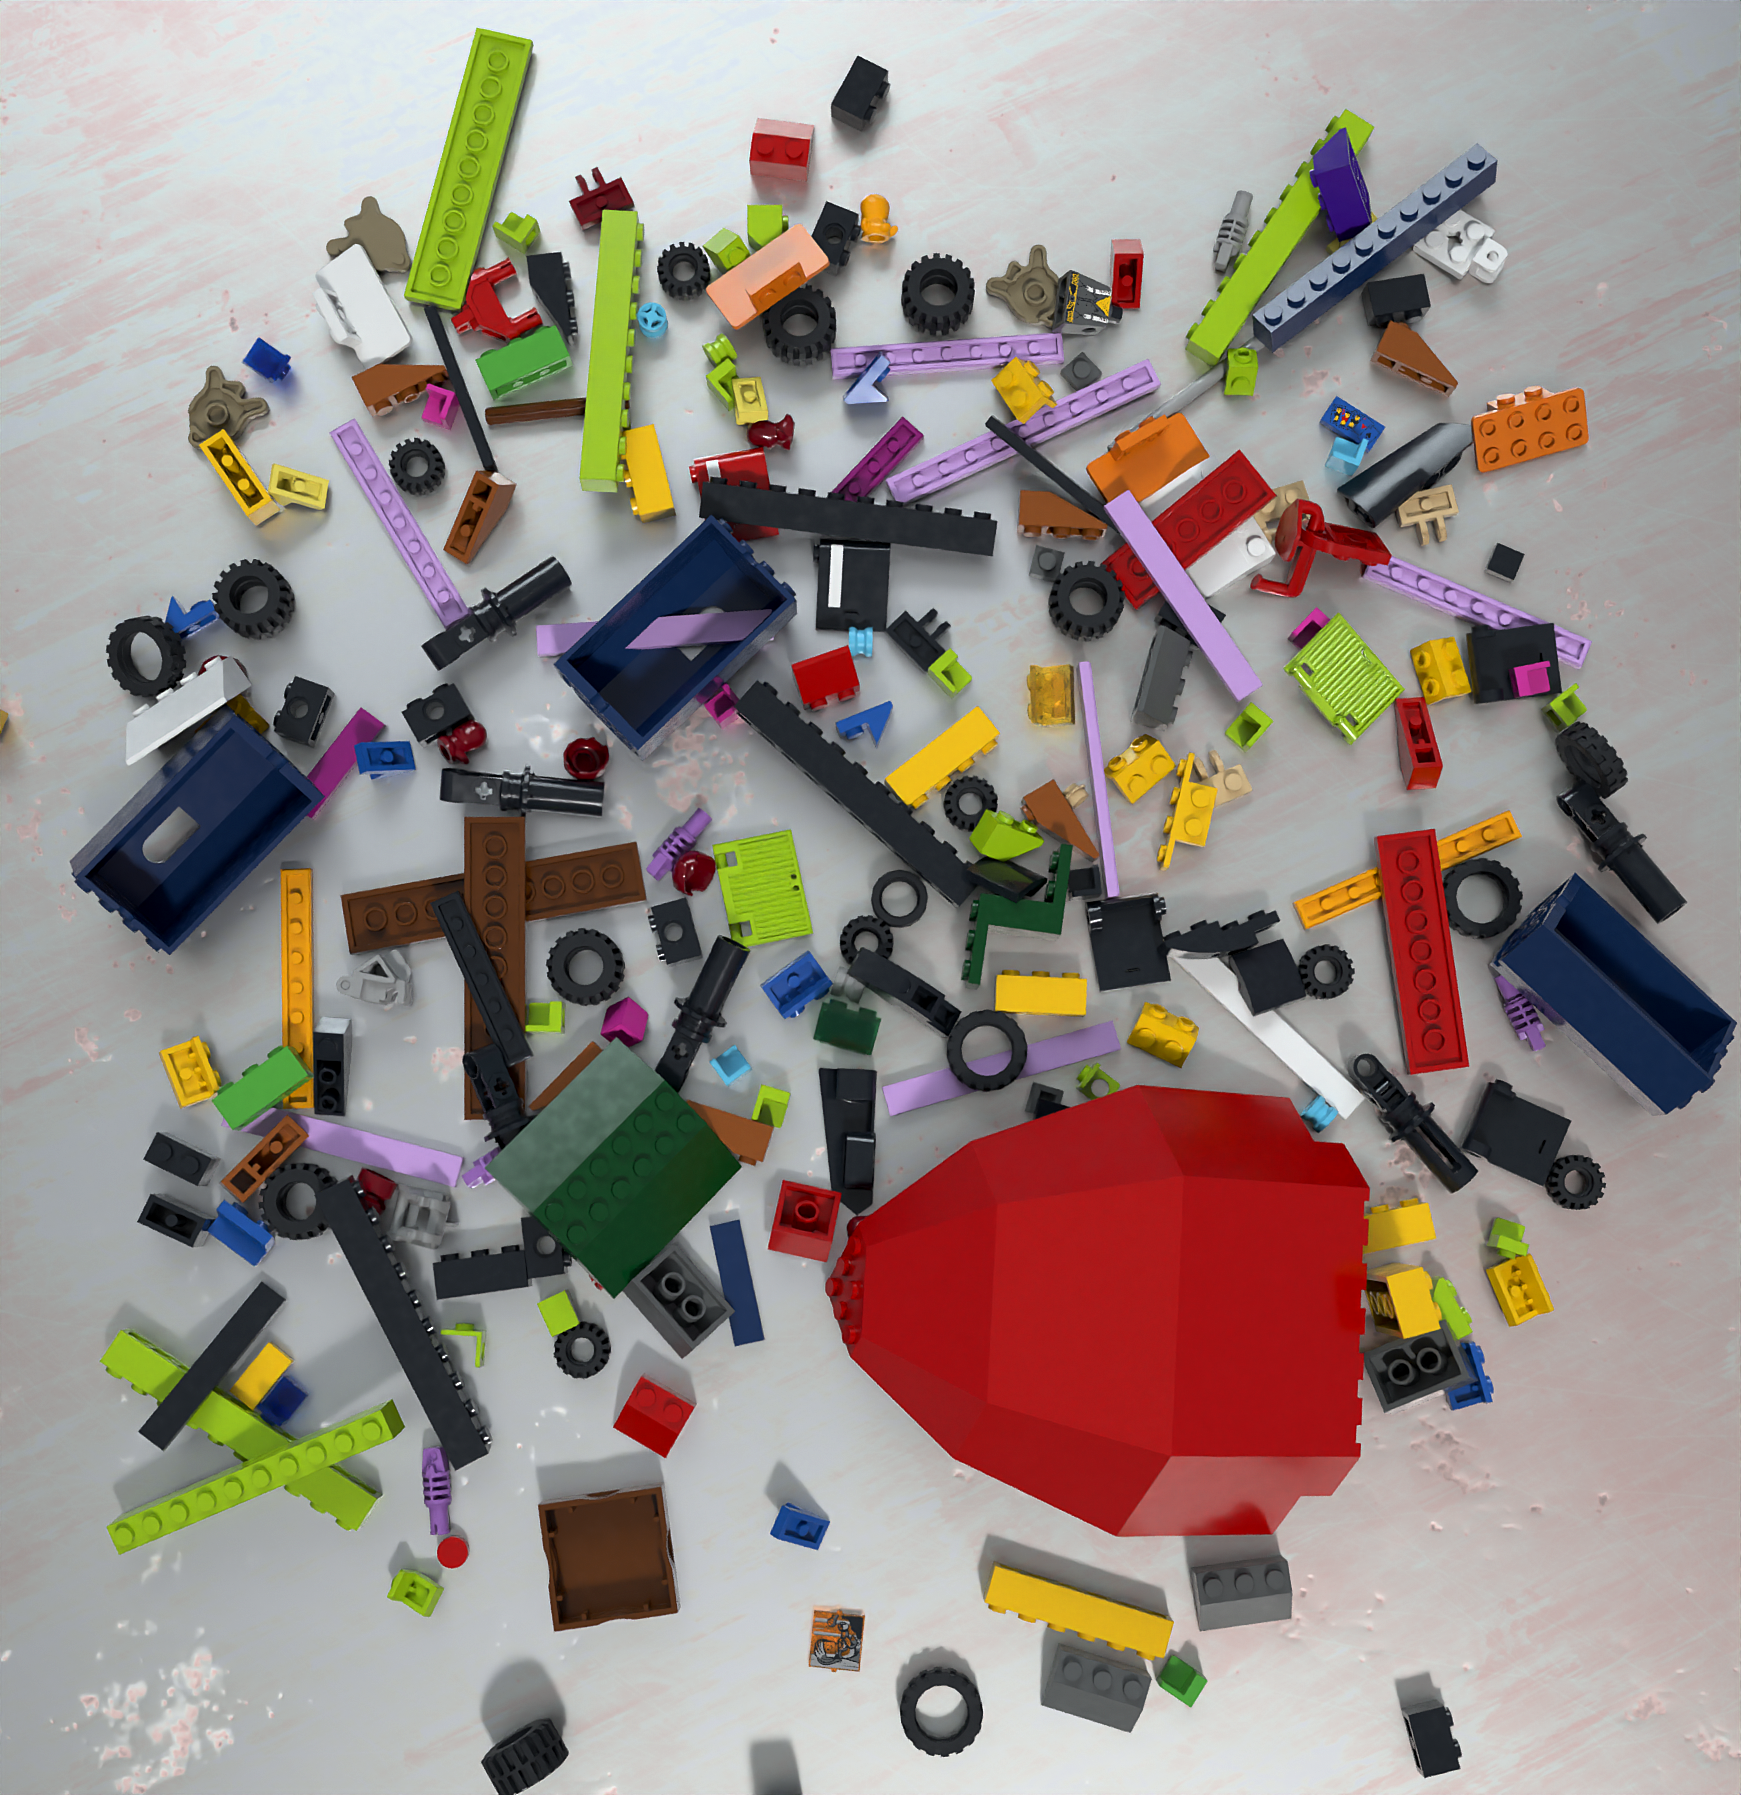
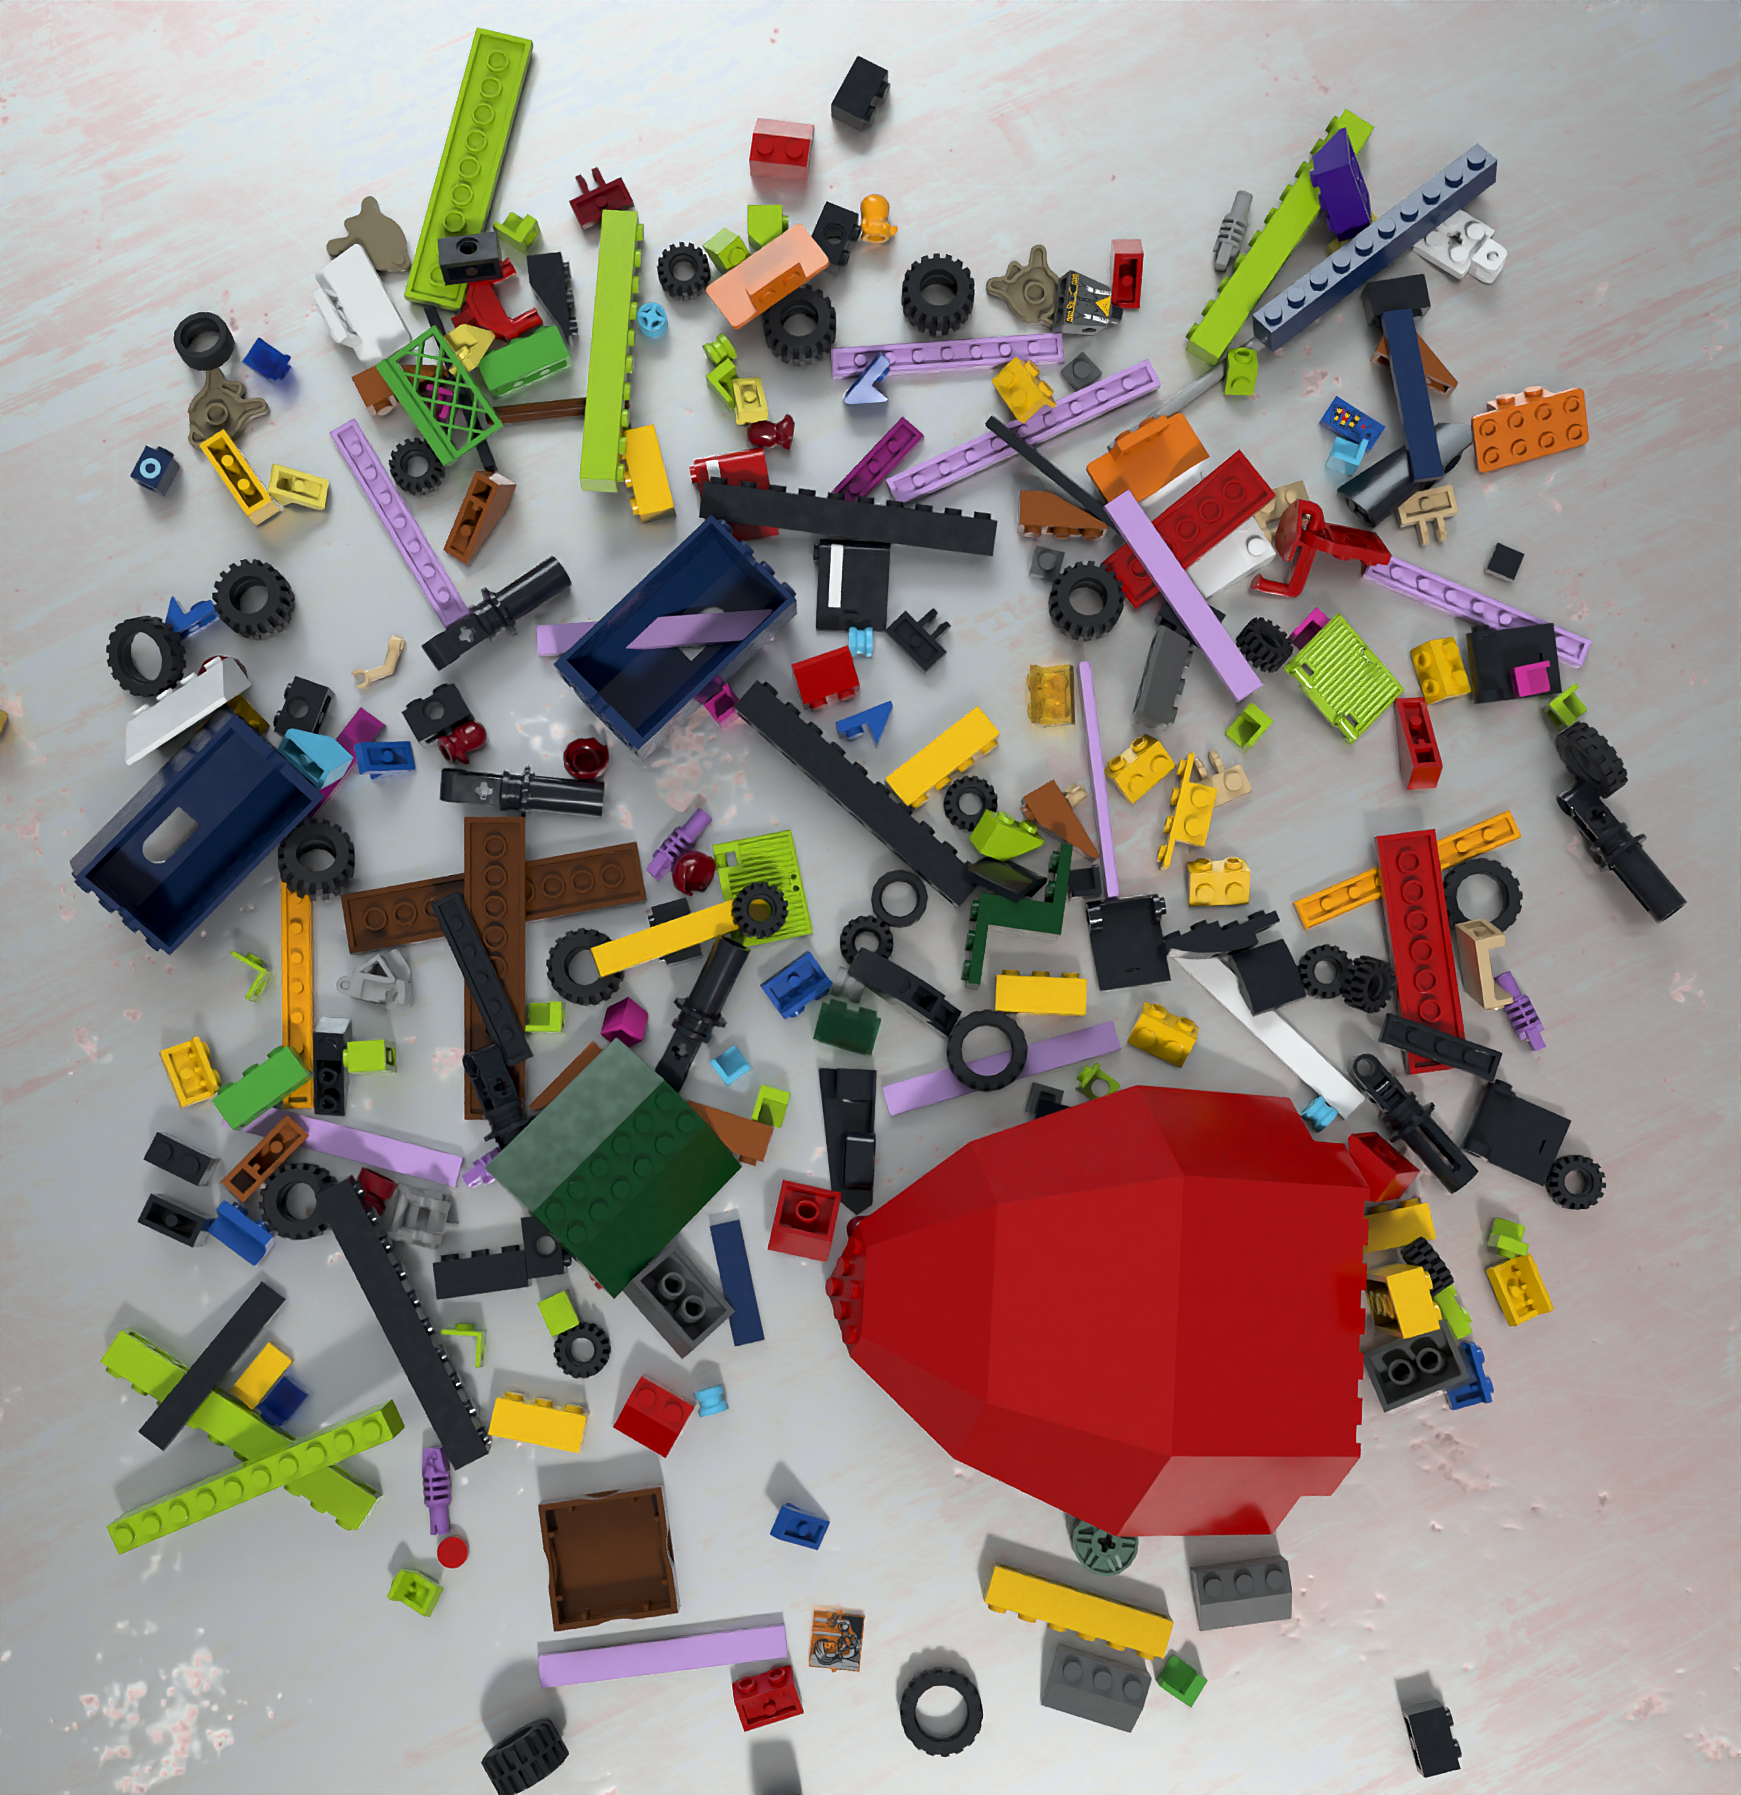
(155, 470): none -> dark blue brick
(197, 324): none -> black tyre
(261, 980): none -> lime bracket
(315, 756): none -> medium azure slope
(316, 882): none -> black tyre
(370, 1057): none -> lime brick
(395, 648): none -> tan arm
(419, 411): none -> bright green fence
(469, 344): none -> light yellow slope
(470, 258): none -> black brick
(539, 1422): none -> yellow brick
(662, 1655): none -> lavender tile
(671, 937): none -> yellow tile
(710, 1400): none -> medium azure wheel
(747, 923): none -> black tyre
(767, 1698): none -> red bracket
(949, 673): lime panel -> none
(1103, 1561): none -> sand green wheel
(1218, 882): none -> yellow bracket
(1264, 644): none -> black tyre
(1368, 984): none -> black tyre
(1381, 1165): none -> red slope
(1412, 395): none -> dark blue tile
(1422, 1254): none -> black tyre
(1440, 1047): none -> black tile
(1474, 943): none -> tan panel
(1617, 997): dark blue panel -> none

